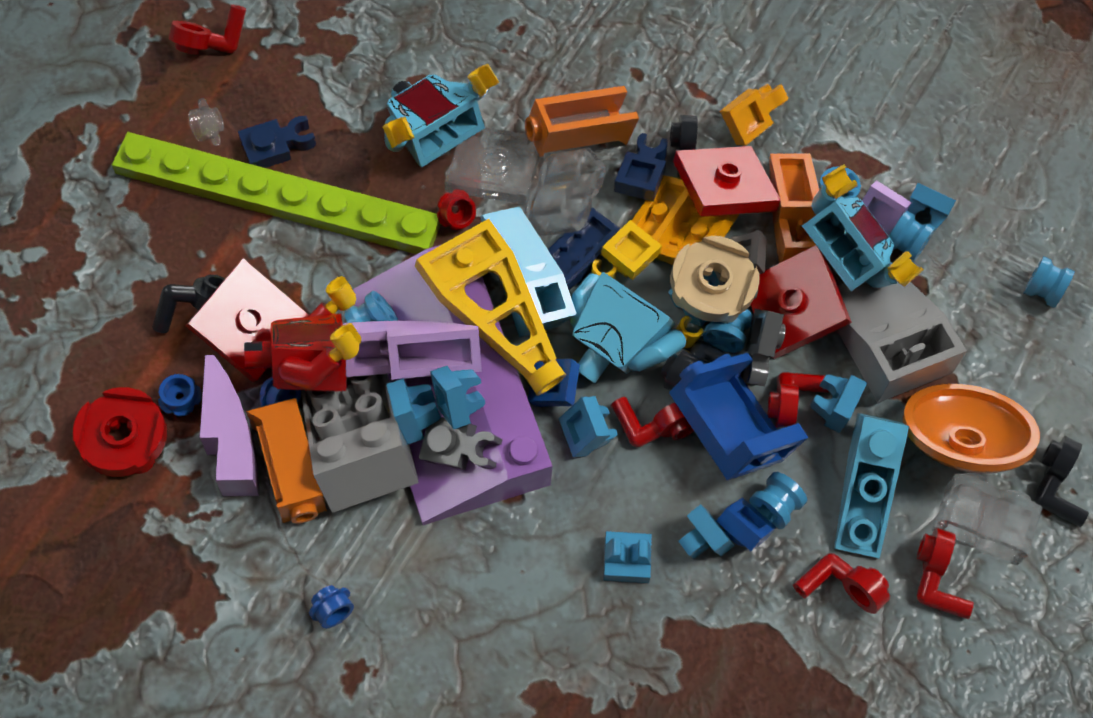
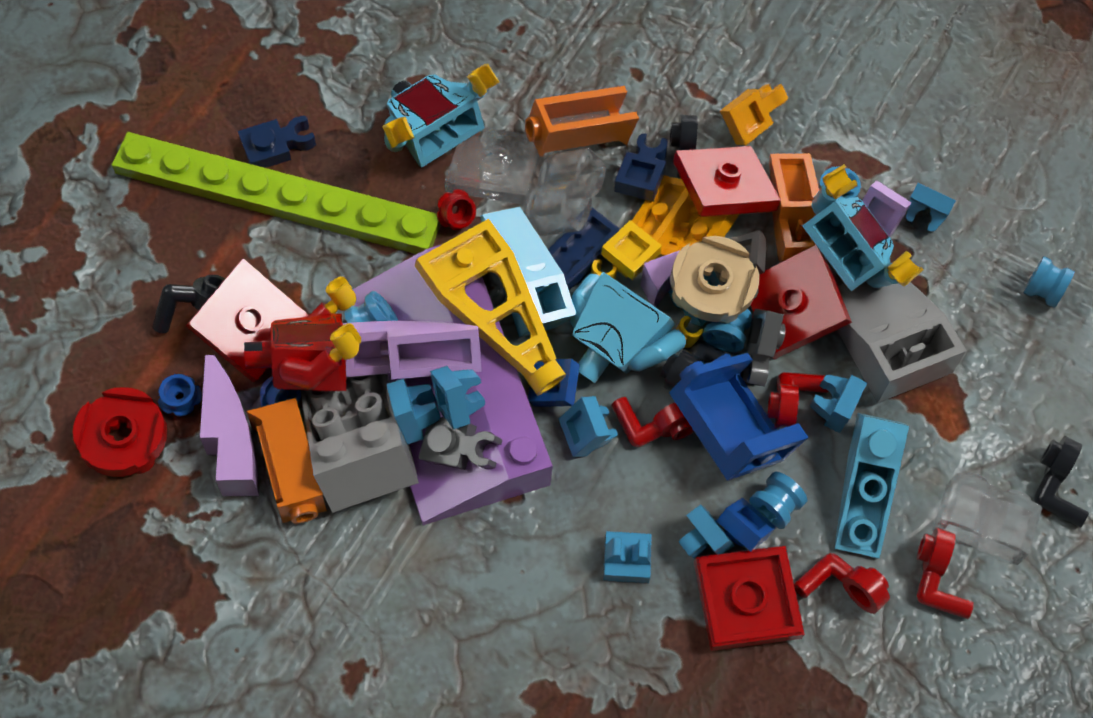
(192, 37): red plate -> none
(206, 122): clear plate -> none
(331, 606): blue plate -> none
(656, 278): none -> lavender slope
(748, 598): none -> red plate
(911, 235): dark azure wheel -> none
(971, 428): orange dish -> none

